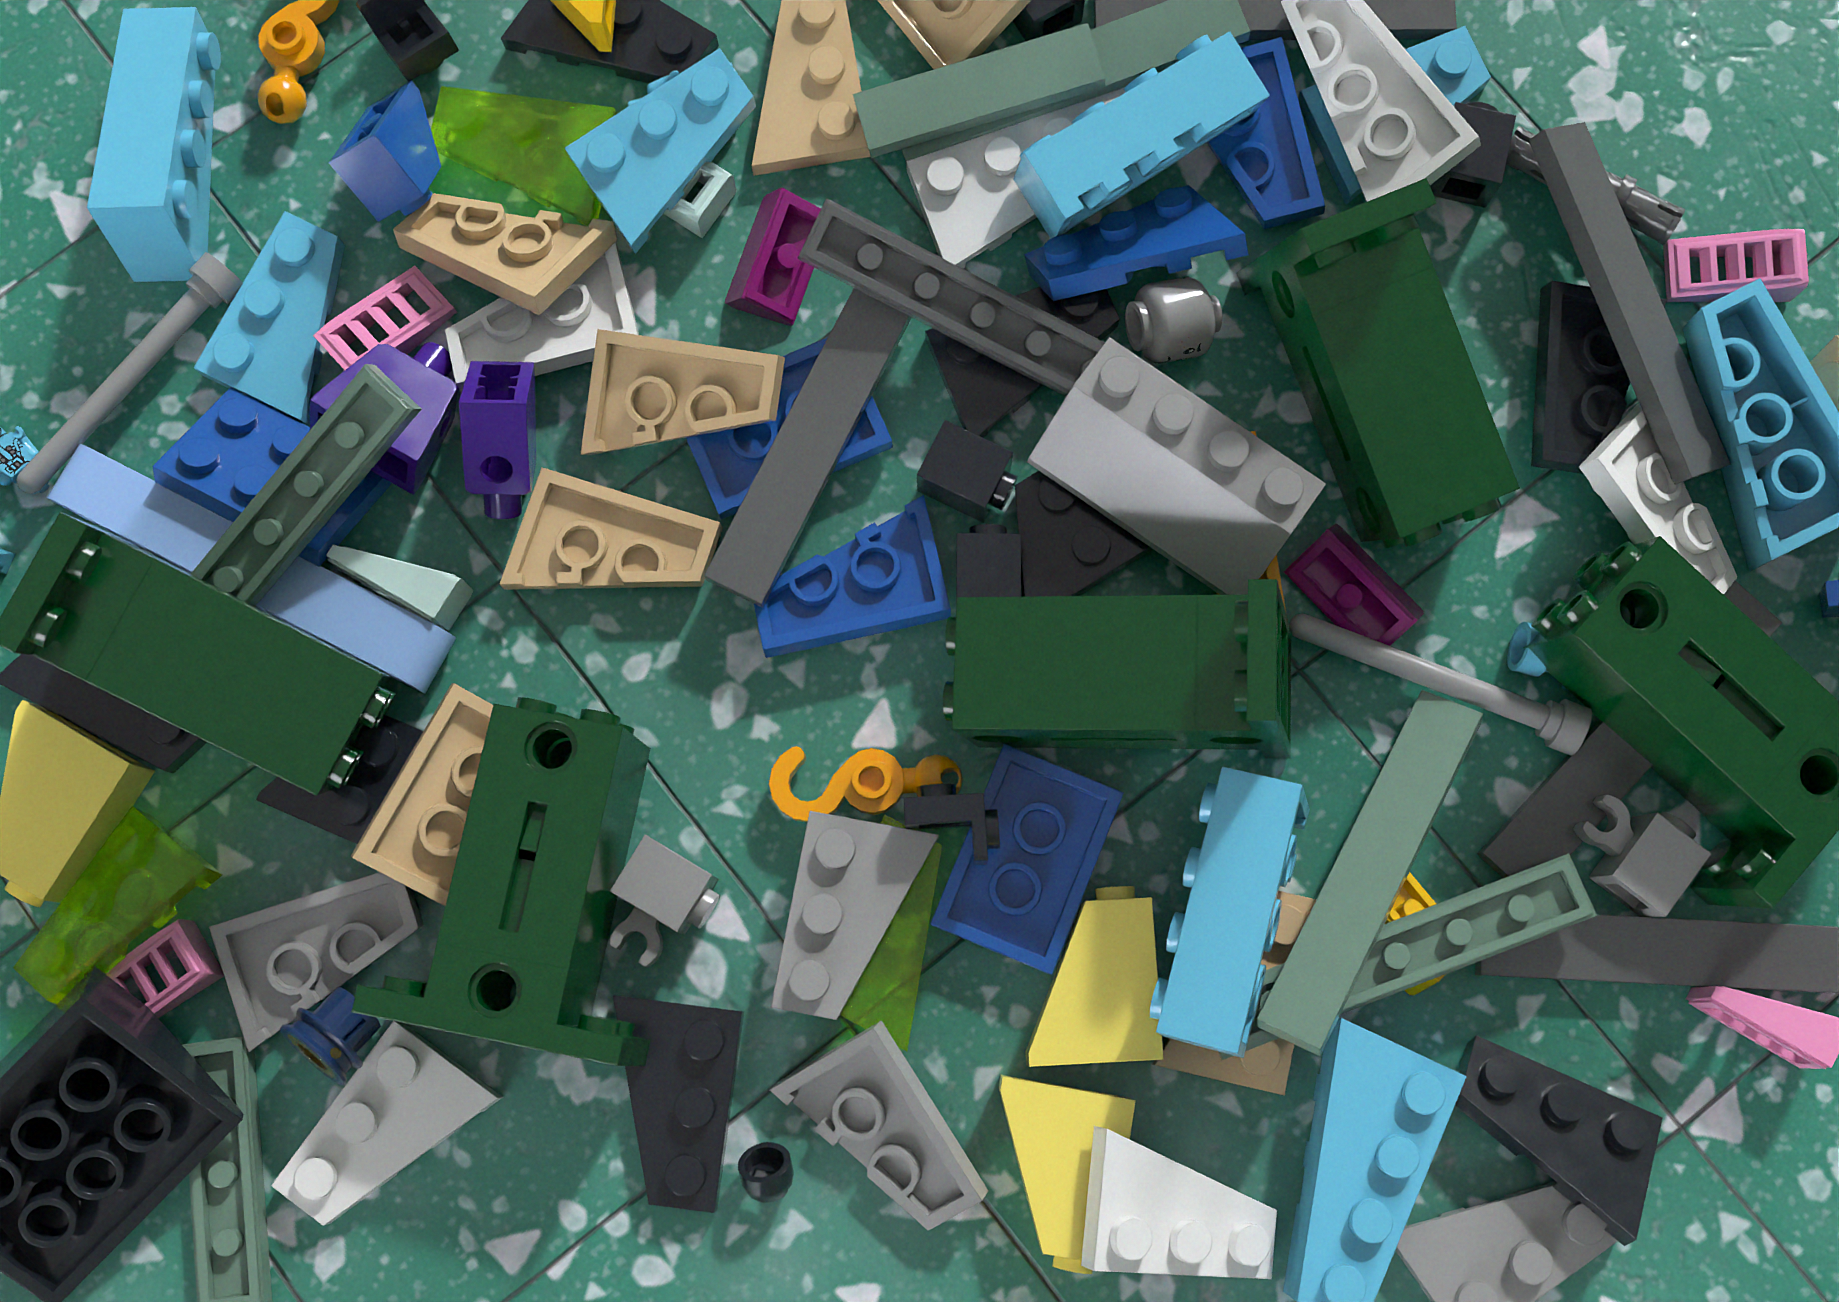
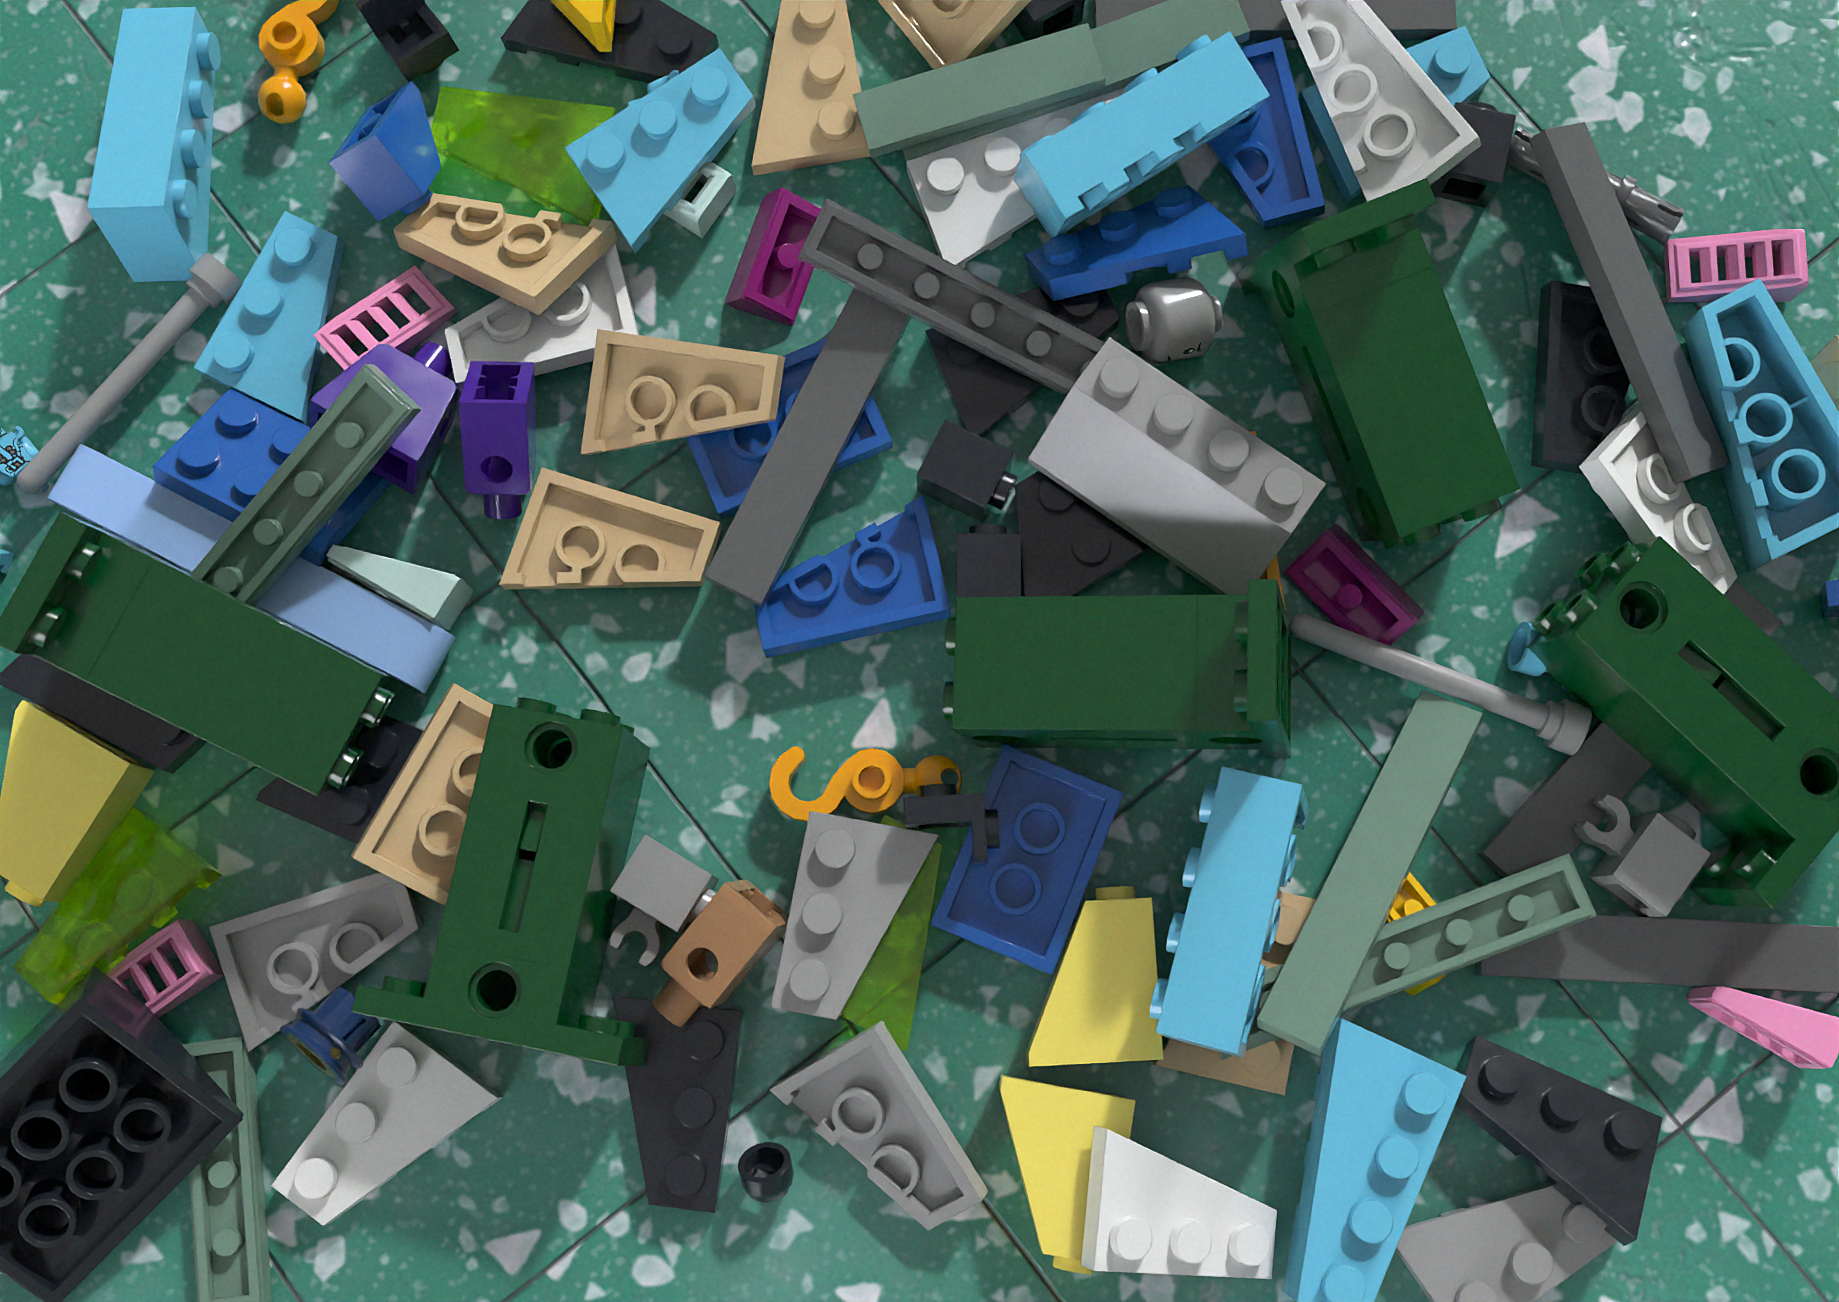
(739, 929): none -> medium nougat torso

